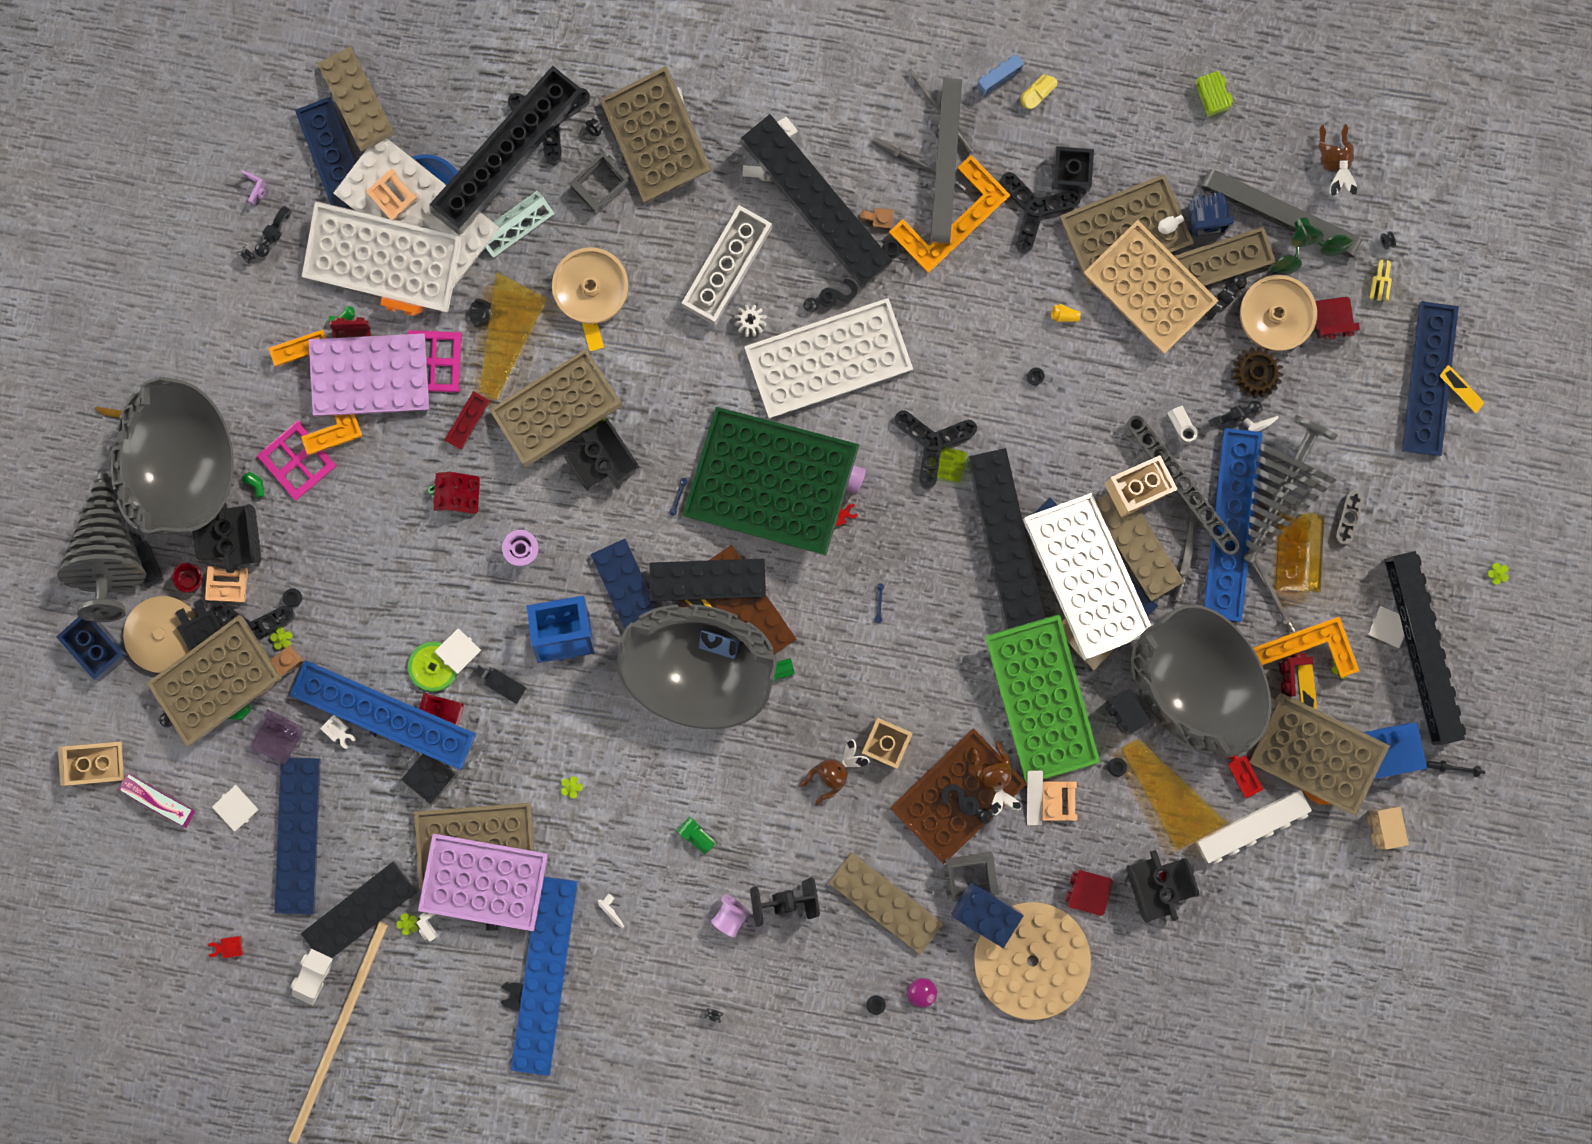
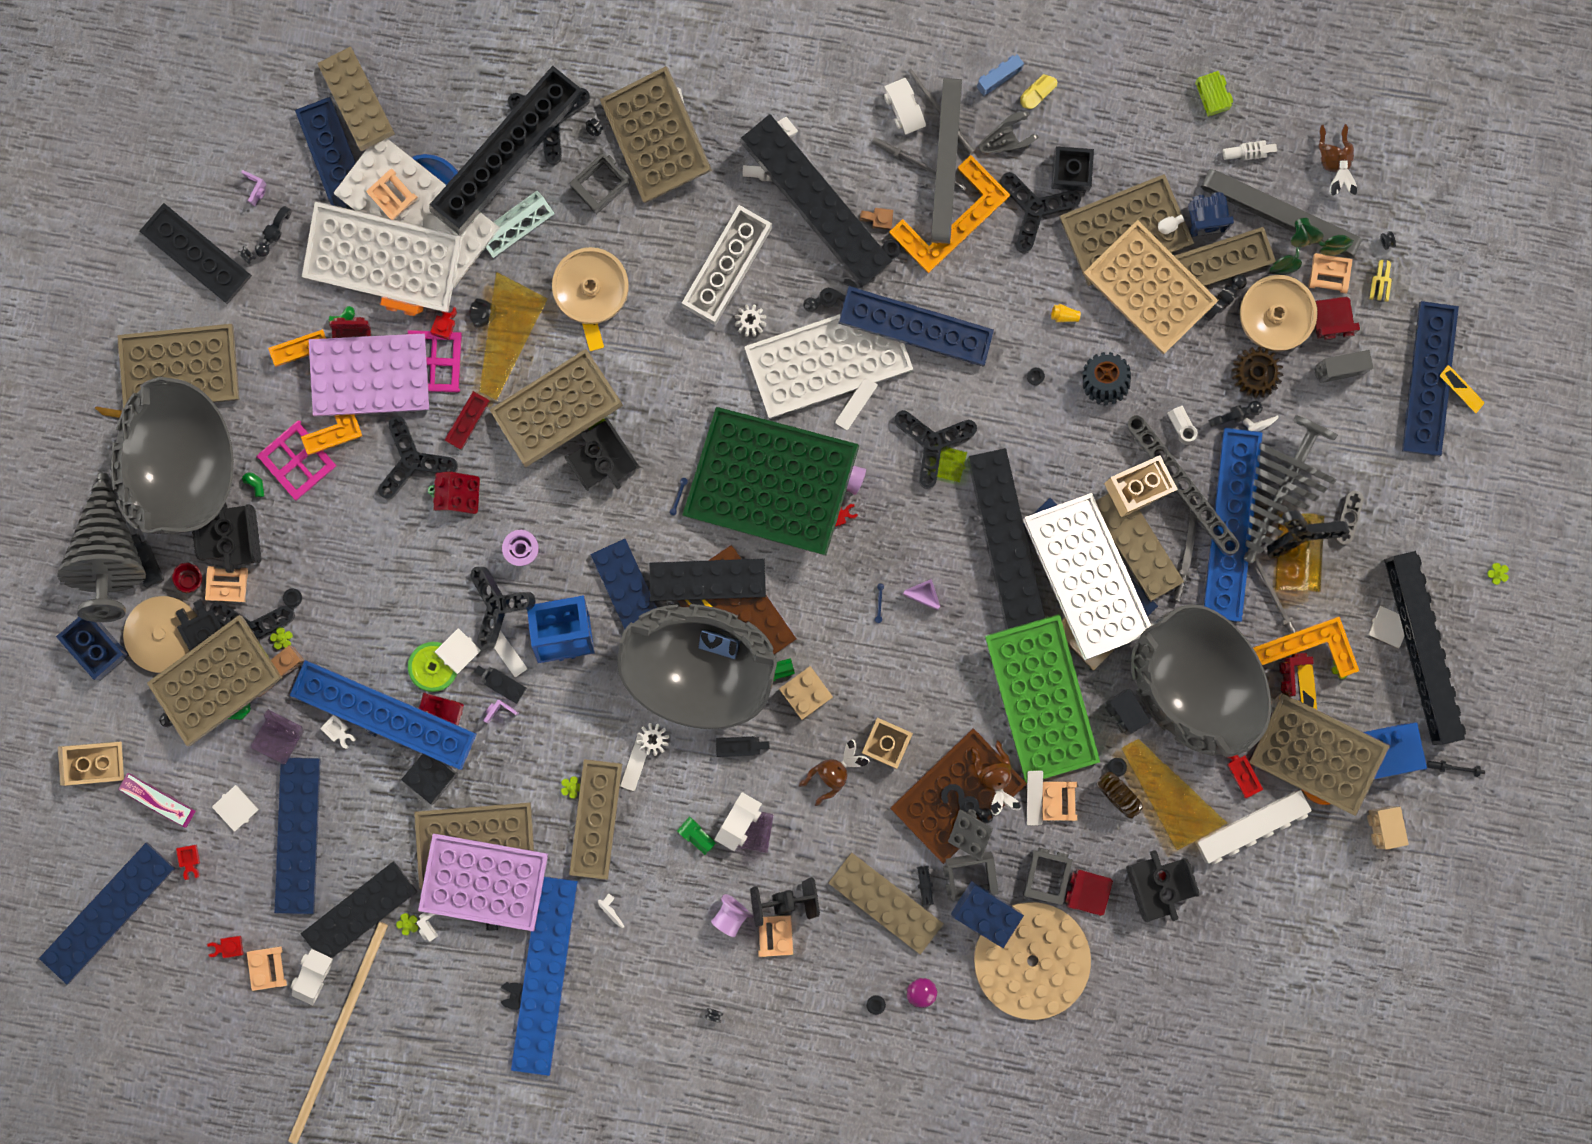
(107, 913): none -> dark blue plate
(188, 857): none -> red plate
(195, 253): none -> black plate
(195, 355): none -> dark tan plate
(260, 968): none -> light nougat plate
(406, 453): none -> black piece
(444, 325): none -> red plate
(492, 709): none -> lavender bracket
(496, 604): none -> black piece
(509, 655): none -> white sticker
(595, 819): none -> dark tan plate
(634, 766): none -> white sticker
(659, 740): none -> white gear
(738, 821): none -> white brick
(740, 746): none -> black hinge
(759, 833): none -> clear purple bracket
(781, 936): none -> light nougat plate
(806, 693): none -> tan brick
(856, 403): none -> white sticker
(903, 103): none -> white brick
(916, 326): none -> dark blue plate
(924, 594): none -> lavender slope
(925, 885): none -> black pin
(970, 834): none -> dark grey hinge
(1003, 137): none -> dark grey animal
(1028, 892): none -> dark grey window
(1106, 378): none -> black wheel
(1120, 795): none -> dark brown gear
(1249, 151): none -> white hinge
(1301, 531): none -> black piece
(1333, 267): none -> light nougat plate
(1344, 366): none -> dark grey window

